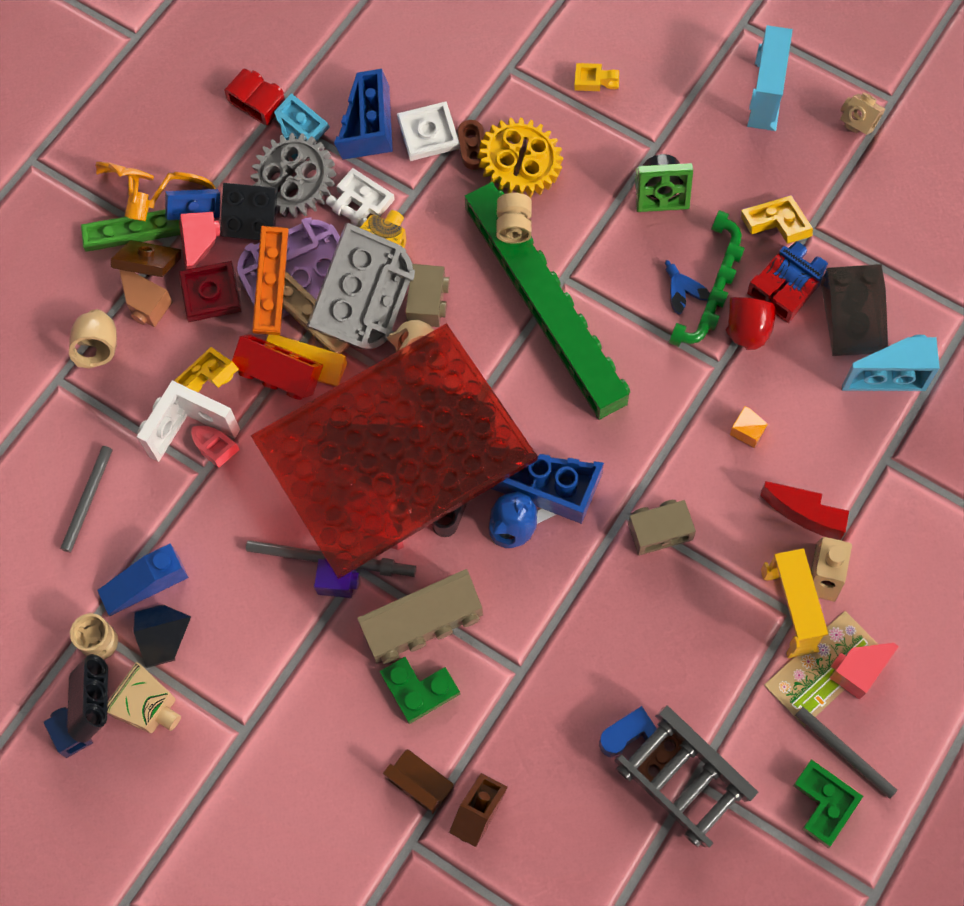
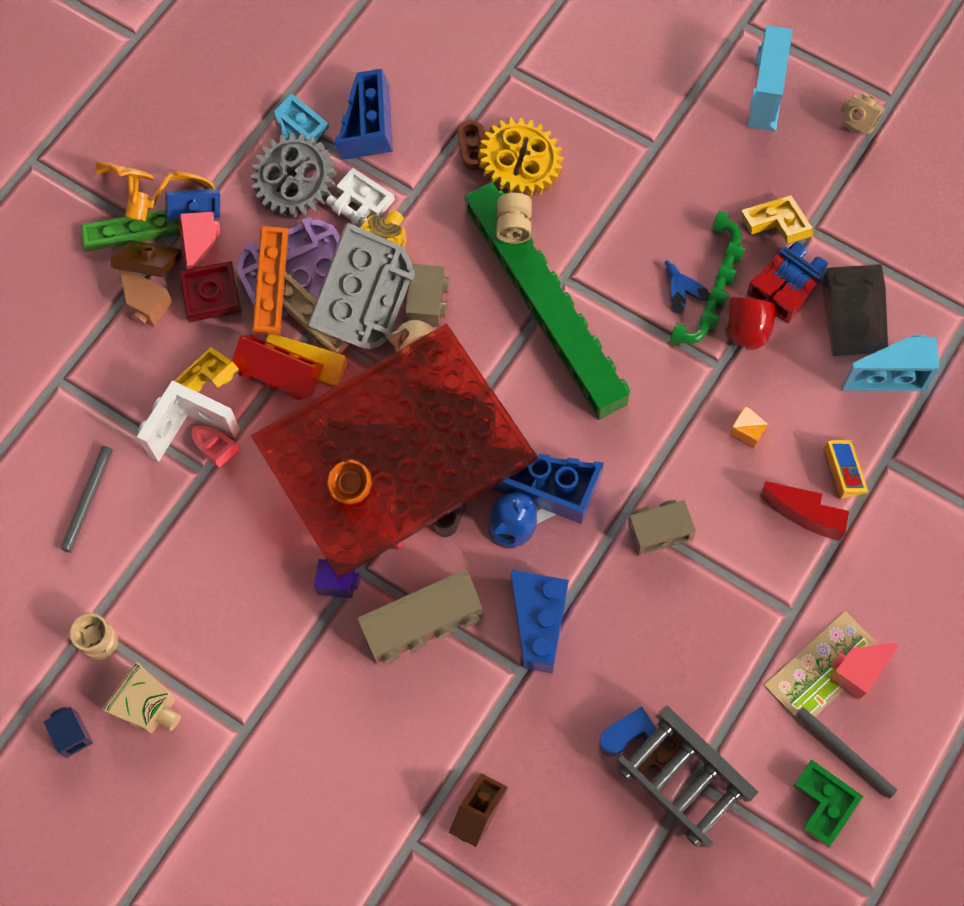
(87, 698): black beam -> none
(93, 330): tan piece -> none
(143, 579): blue slope -> none
(159, 633): black slope -> none
(247, 209): black plate -> none
(254, 95): red brick -> none
(349, 482): none -> orange hair
(385, 566): dark grey bar -> none
(415, 696): green plate -> none
(419, 781): reddish brown panel -> none
(428, 131): white plate -> none
(539, 615): none -> blue wedge
(591, 77): yellow plate -> none
(662, 179): bright green piece -> none
(801, 600): yellow piece -> none
(830, 564): tan torso -> none
(845, 468): none -> slope

